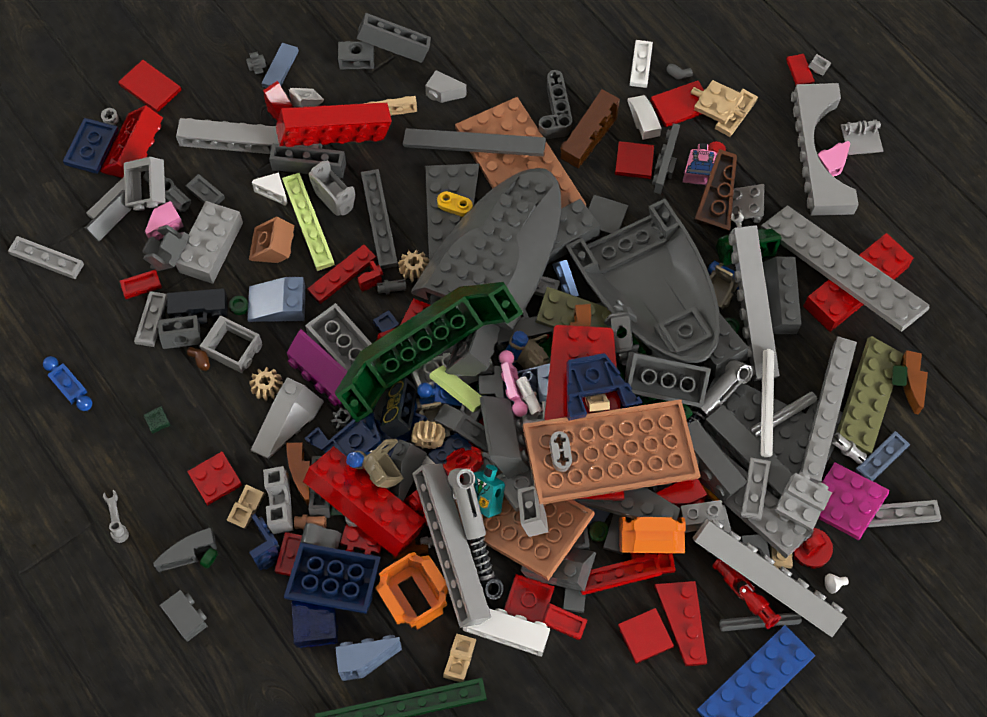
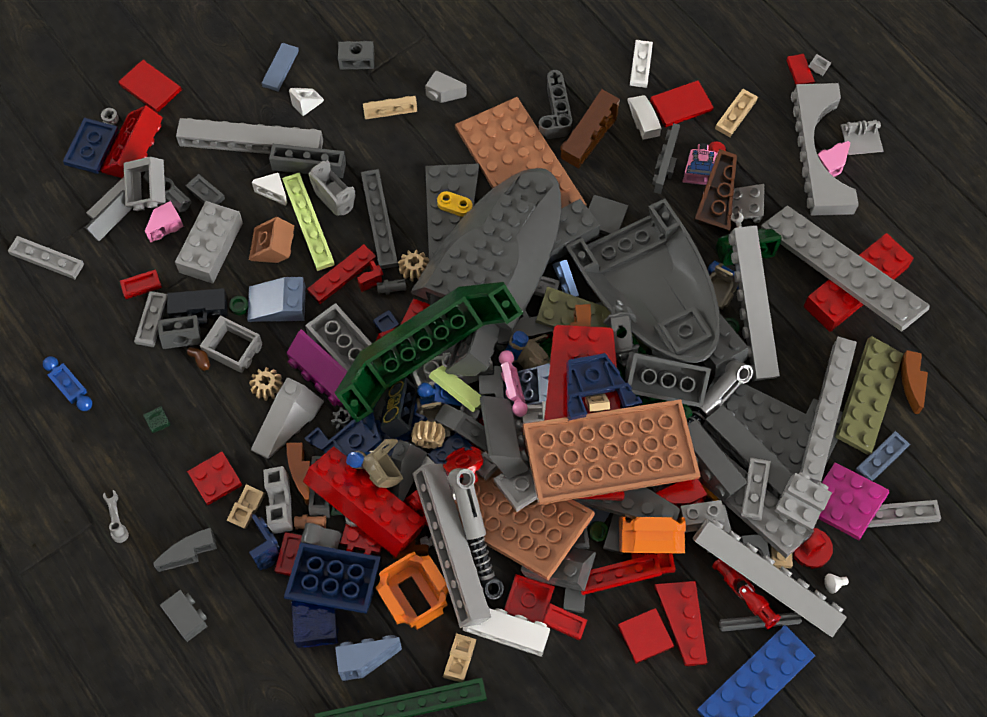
(165, 253): dark grey panel -> none
(208, 558): dark green tile -> none
(256, 62): dark grey gear -> none
(276, 99): red slope -> none
(333, 124): red brick -> none
(393, 38): dark grey brick -> none
(474, 142): dark grey tile -> none
(489, 491): teal torso -> none
(529, 396): white axle -> none
(532, 514): light grey slope -> none
(565, 451): light grey beam -> none
(634, 160): red tile -> none
(678, 73): dark grey arm -> none
(718, 102): tan plate -> none
(767, 401): white axle -> none
(783, 294): dark grey slope -> none
(787, 412): light grey axle -> none
(848, 448): light grey pin -> none
(899, 375): dark green slope -> none

